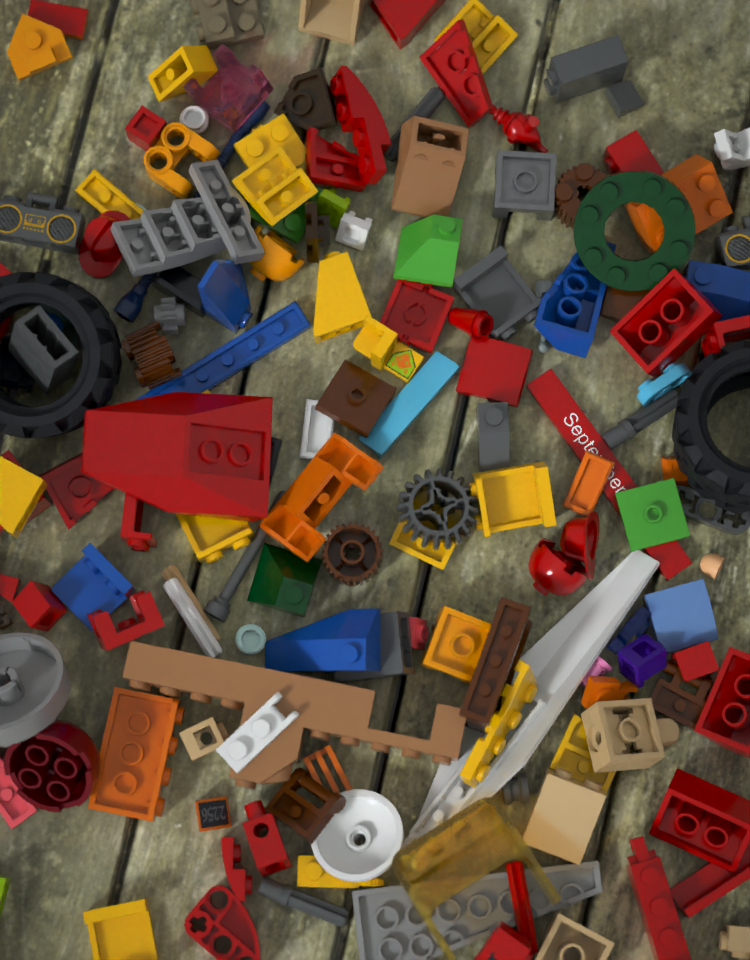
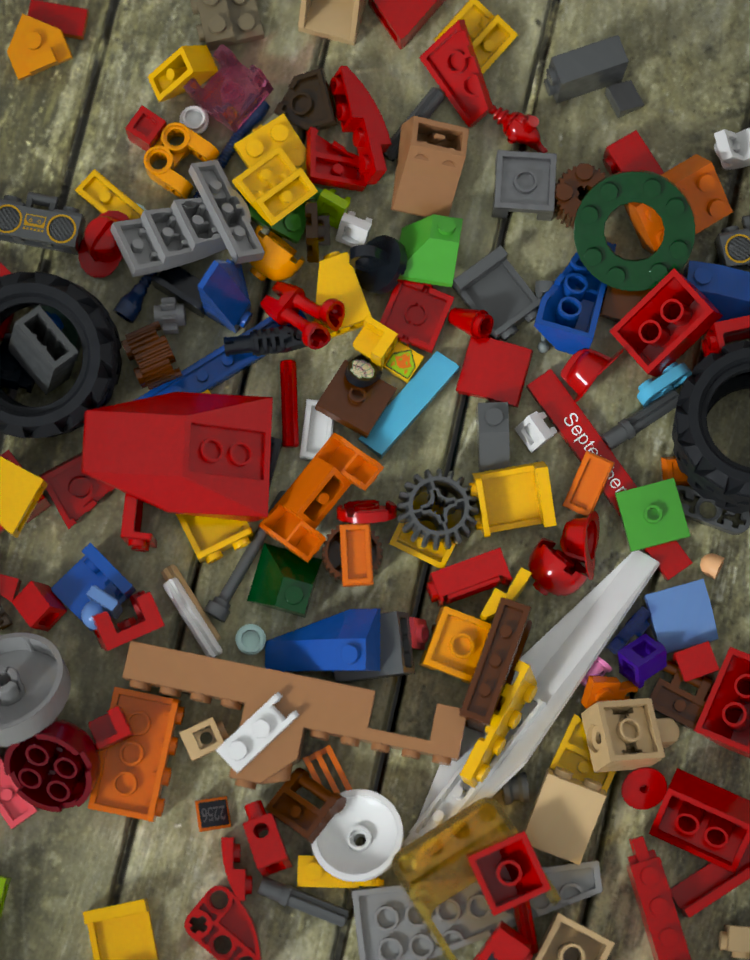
(99, 602): none -> medium blue tile
(110, 728): none -> red panel
(265, 341): none -> black hinge
(289, 403): none -> red axle
(292, 300): none -> red piece
(356, 555): none -> orange tile
(362, 372): none -> tile
(366, 511): none -> red tile
(379, 263): none -> black tile
(468, 578): none -> red window
(508, 872): none -> red slope
(516, 588): none -> yellow slope
(535, 431): none -> white tile
(584, 368): none -> red piece
(644, 788): none -> red piece

